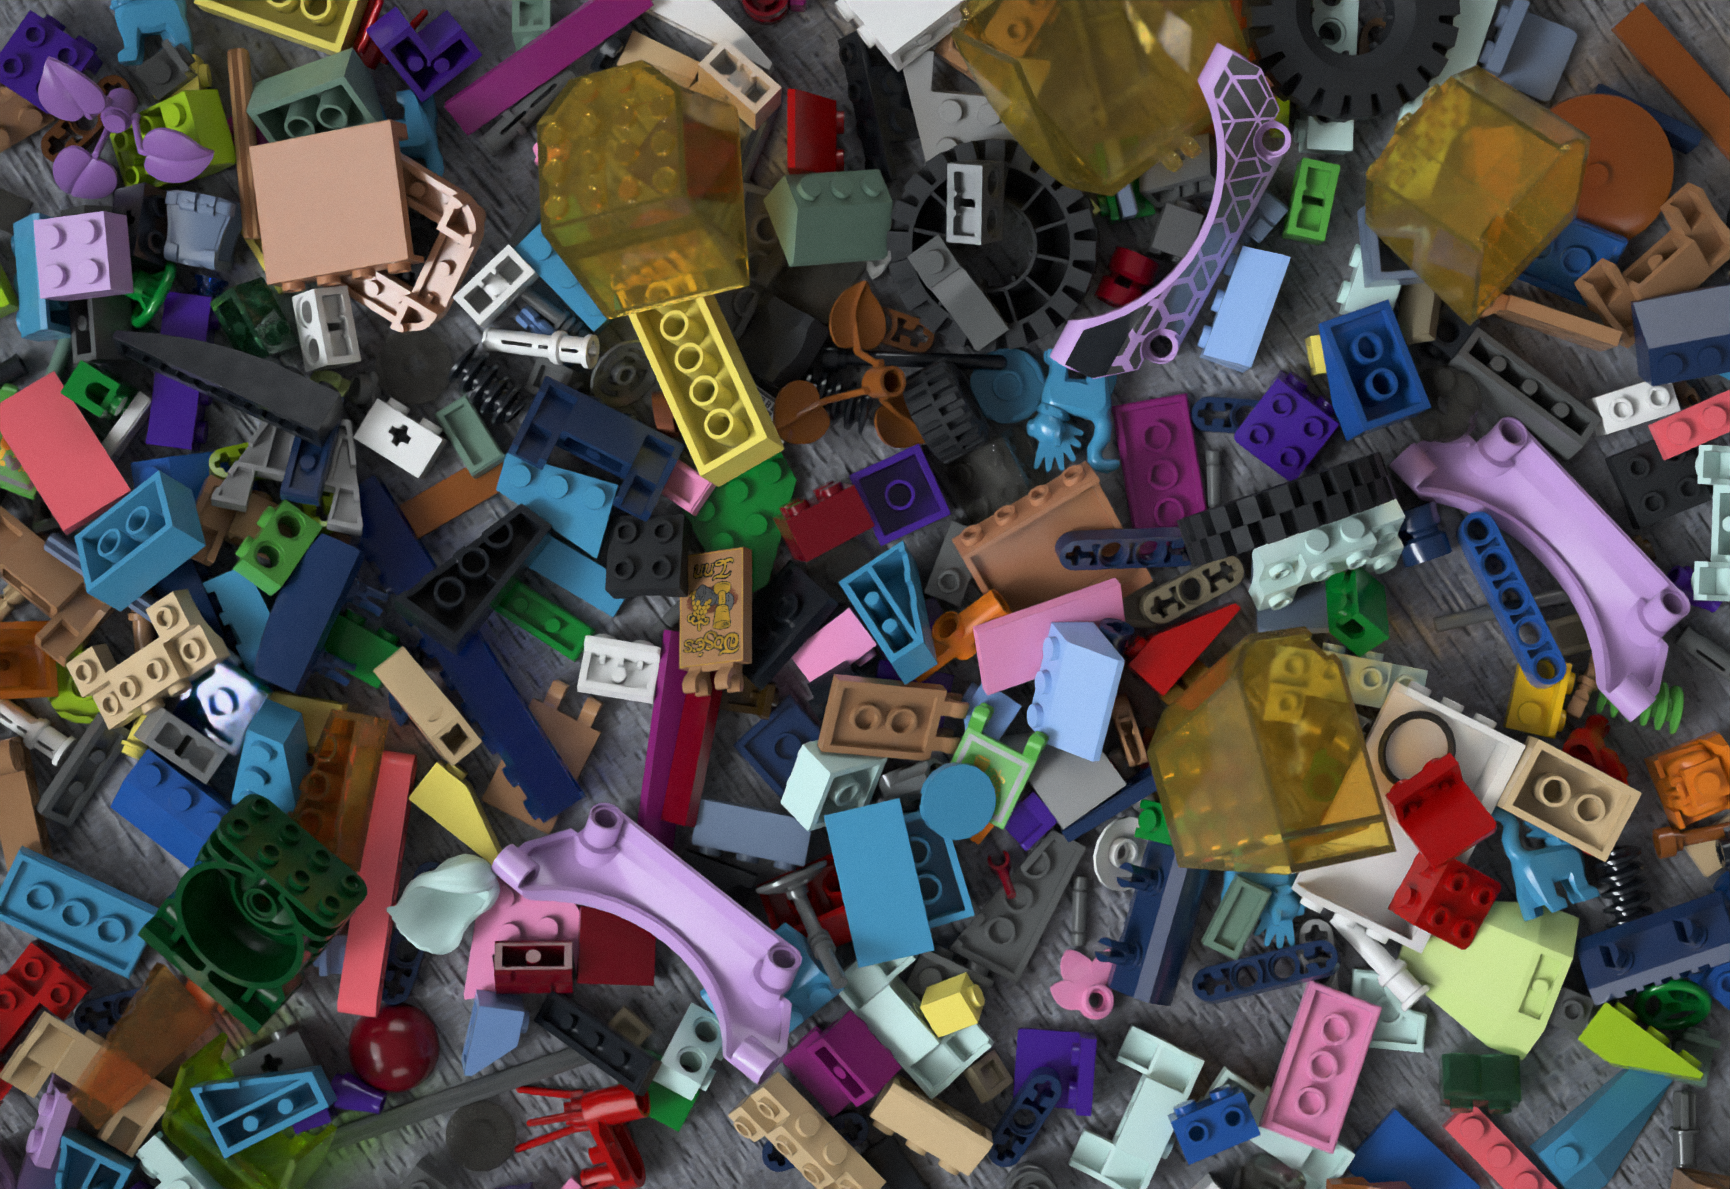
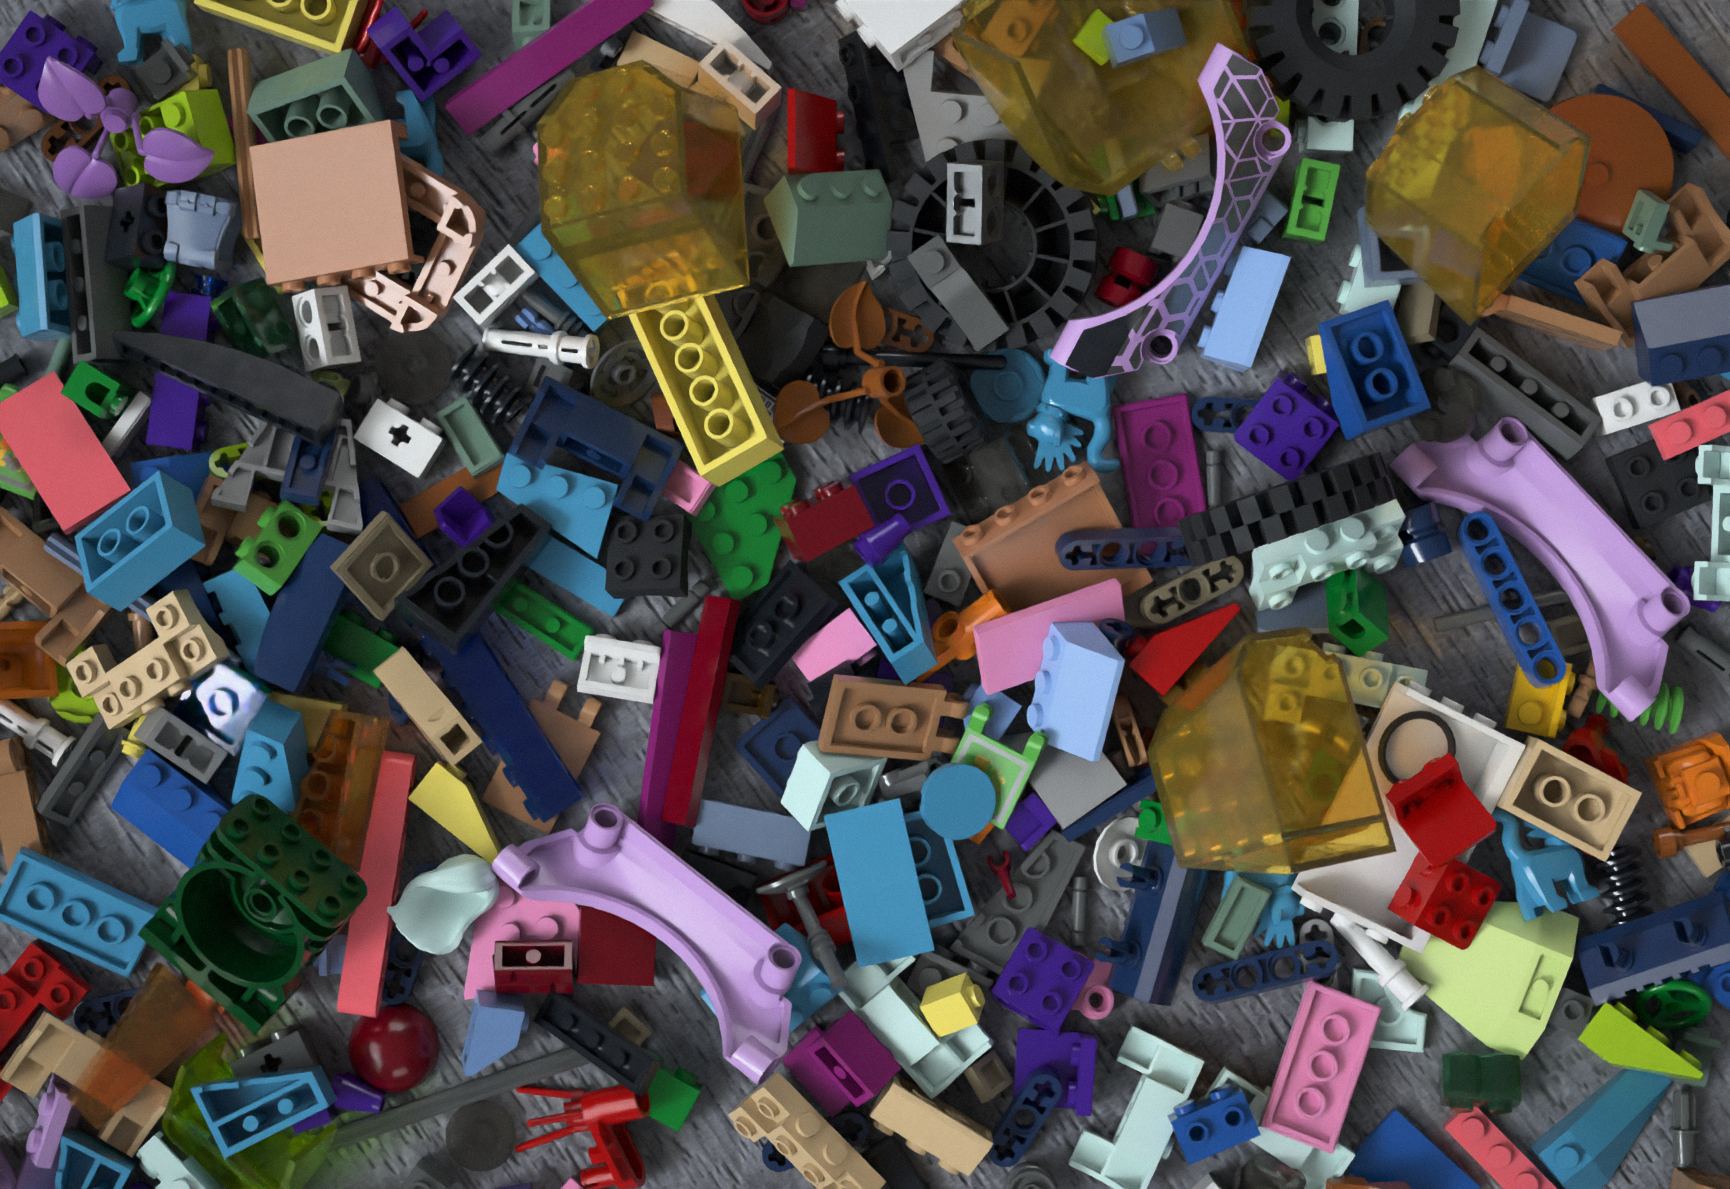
(83, 256): lavender brick -> none
(381, 565): none -> dark tan tile
(463, 517): none -> dark purple panel
(691, 1051): light aqua brick -> none
(716, 621): medium nougat tile -> none
(881, 540): none -> dark purple cone
(1042, 981): none -> dark purple bracket
(1090, 37): none -> lime tile
(1143, 36): none -> medium blue slope
(1645, 222): none -> sand green bracket

